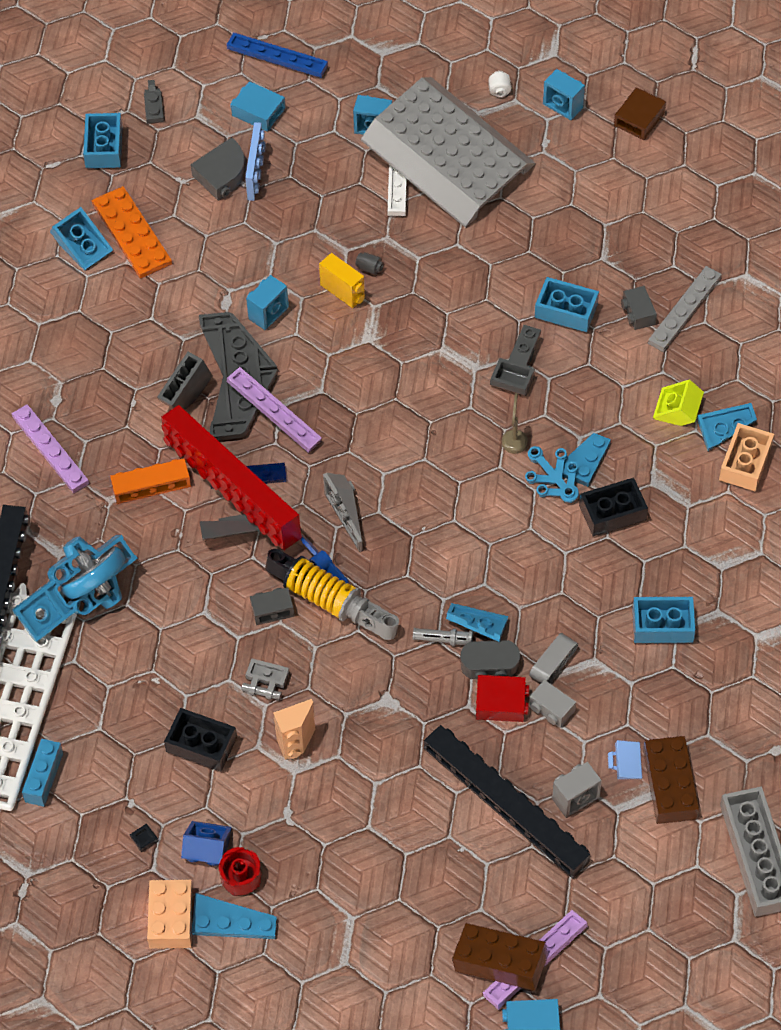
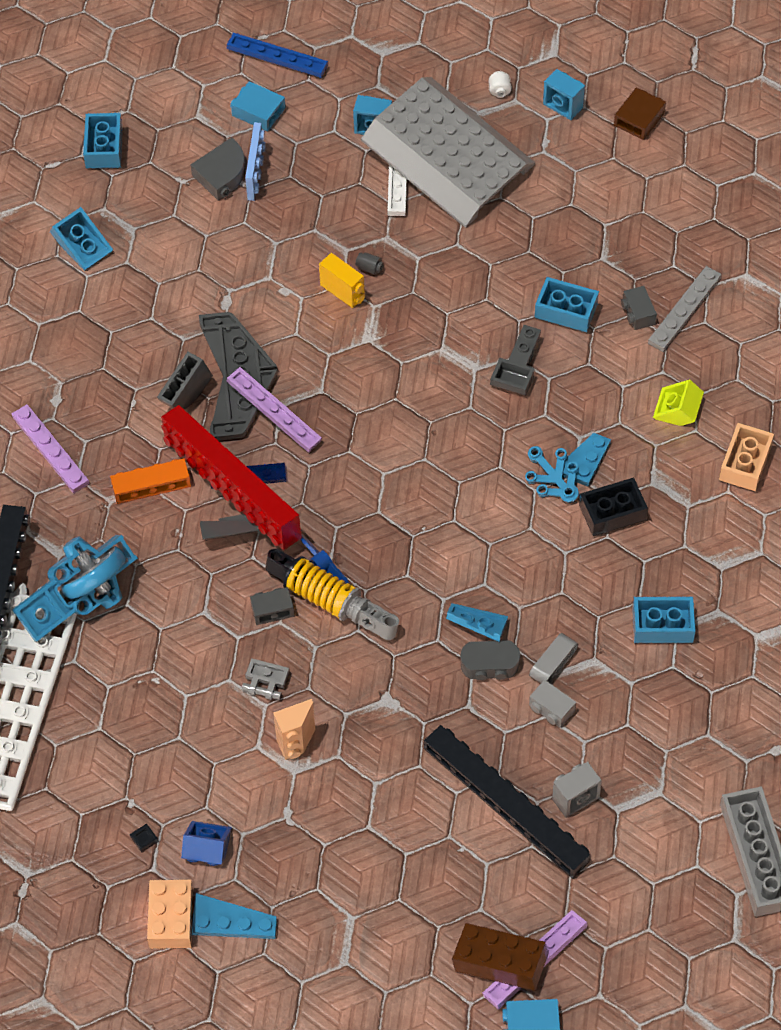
(42, 772): dark azure brick -> none
(131, 232): orange plate -> none
(153, 103): dark grey hinge -> none
(200, 739): black brick -> none
(240, 882): red brick -> none
(267, 302): dark azure brick -> none
(341, 497): light grey wedge -> none
(455, 636): light grey pin -> none
(501, 698): red brick -> none
(514, 440): dark tan piece -> none
(627, 760): light blue piece -> none
(670, 780): reddish brown brick -> none
(721, 424): dark azure wing -> none

